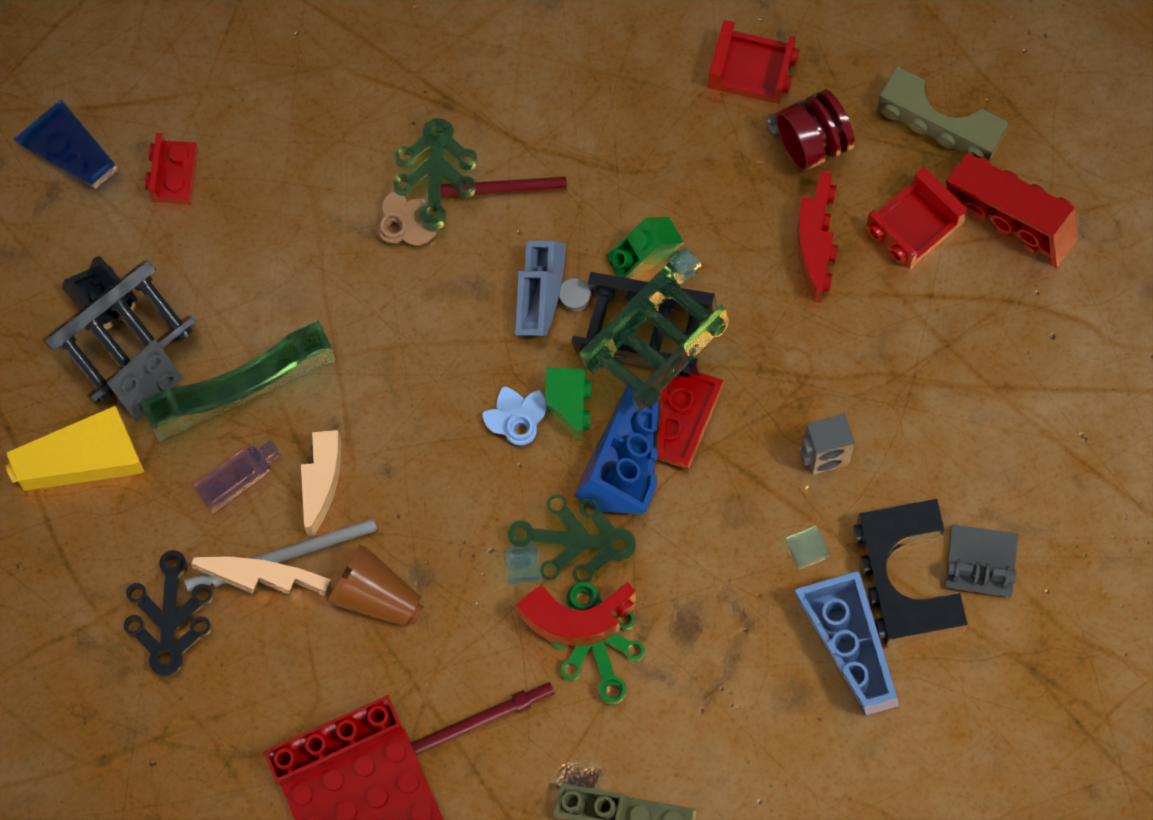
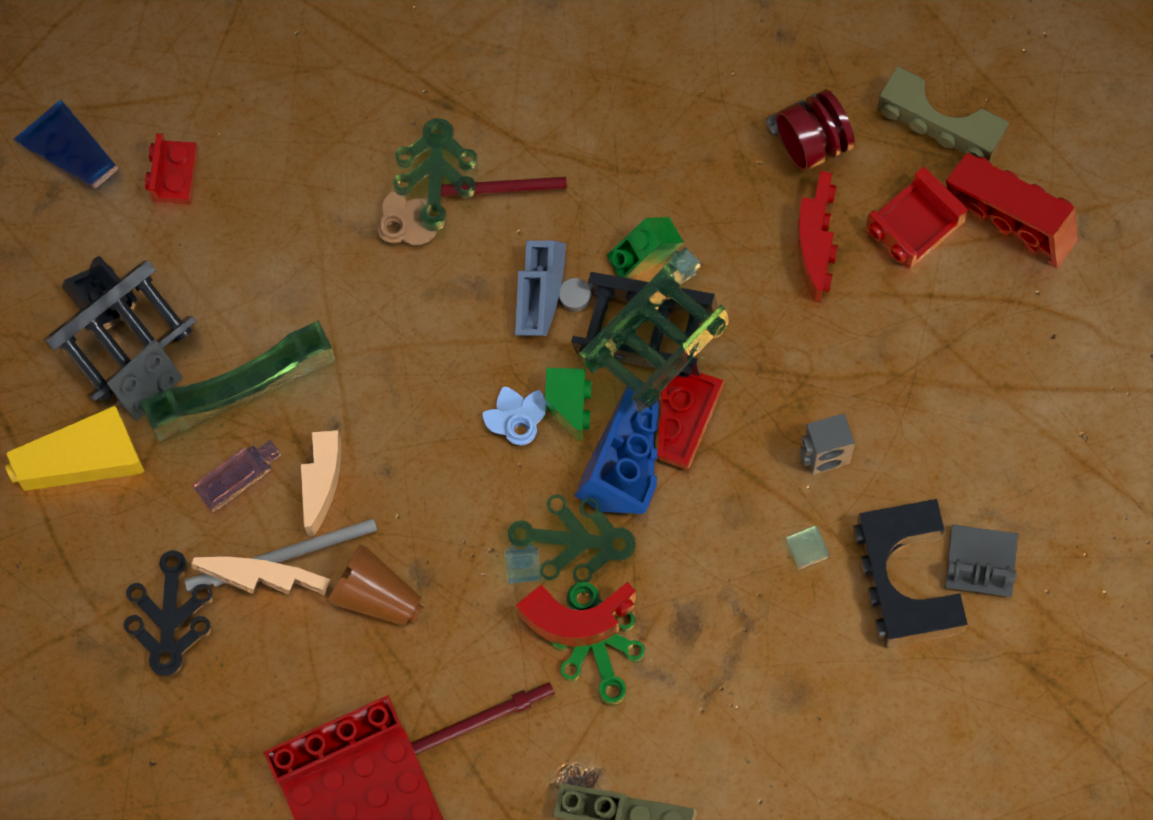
(752, 65): red panel -> none
(848, 631): medium blue wedge -> none

